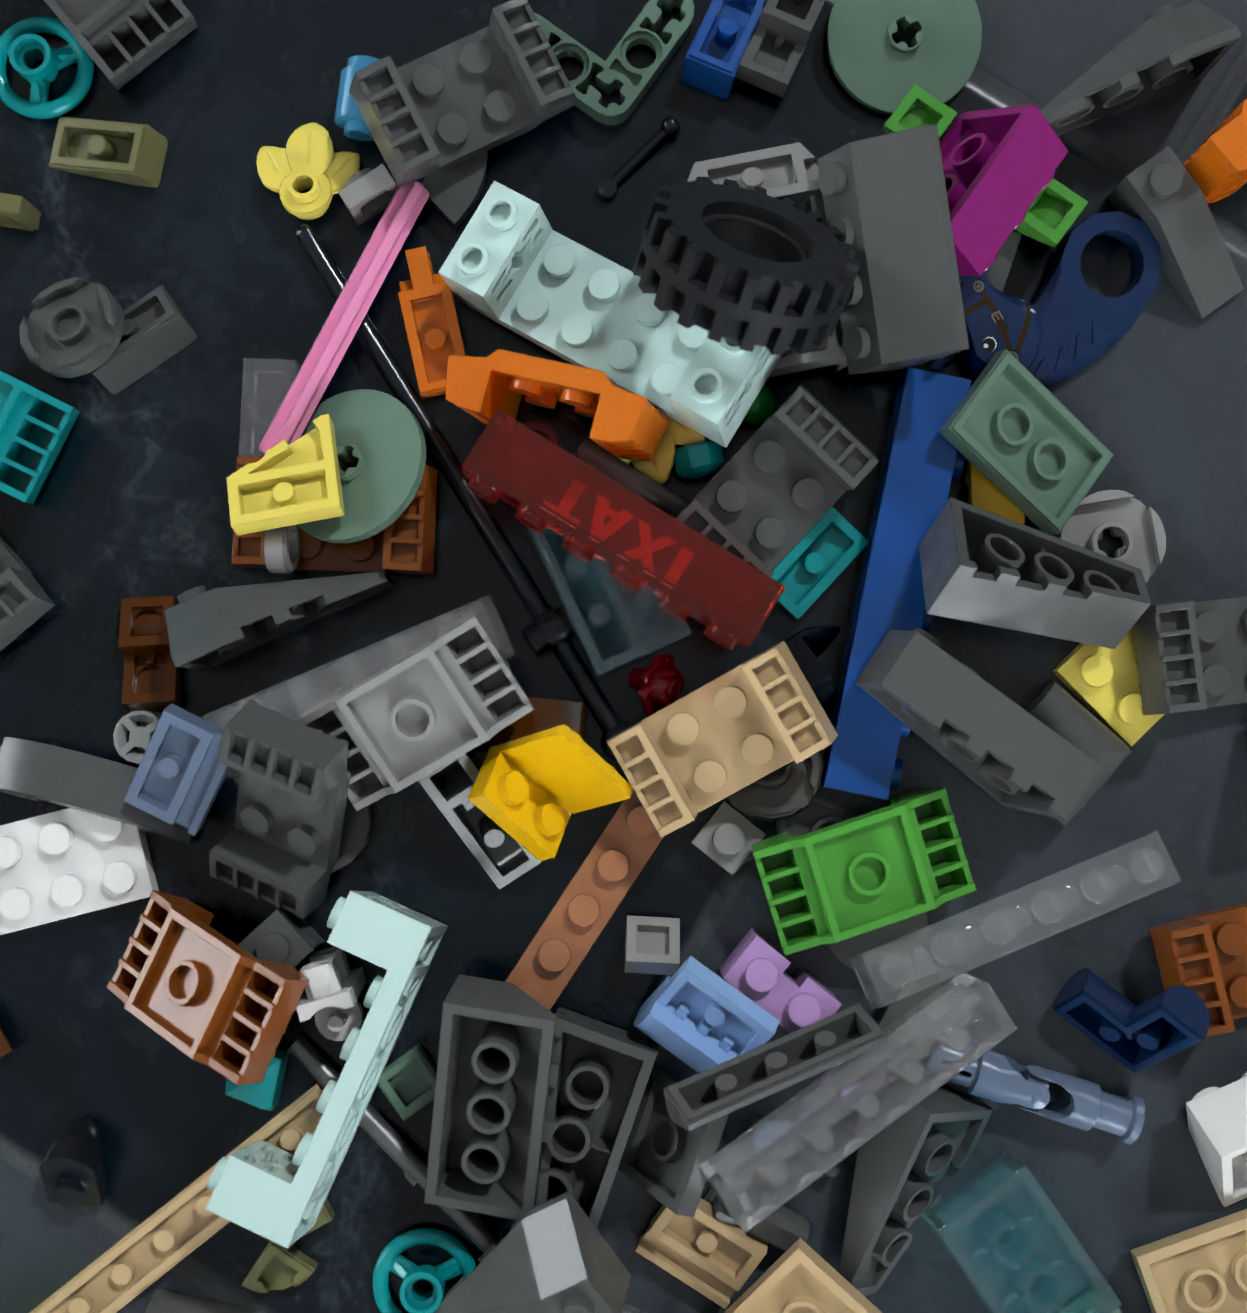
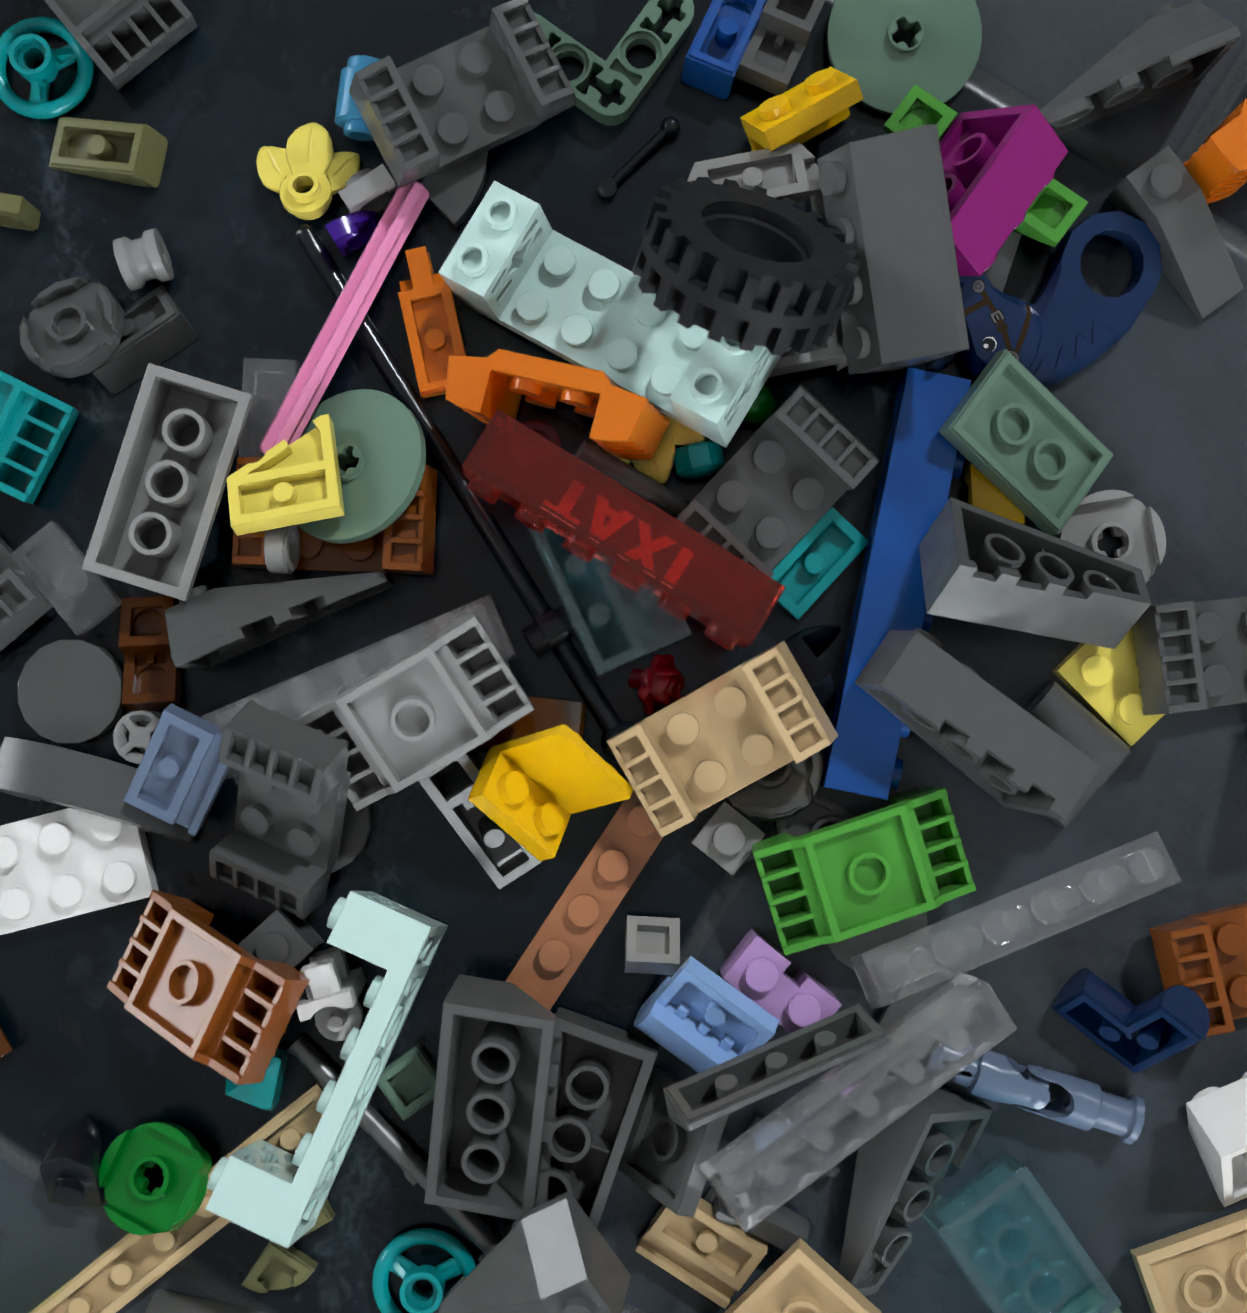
(57, 571): none -> clear plate
(71, 691): none -> dark grey tile
(125, 1186): none -> green plate
(143, 259): none -> light grey wheel
(168, 482): none -> light grey slope
(353, 230): none -> dark purple tile
(803, 110): none -> yellow bracket

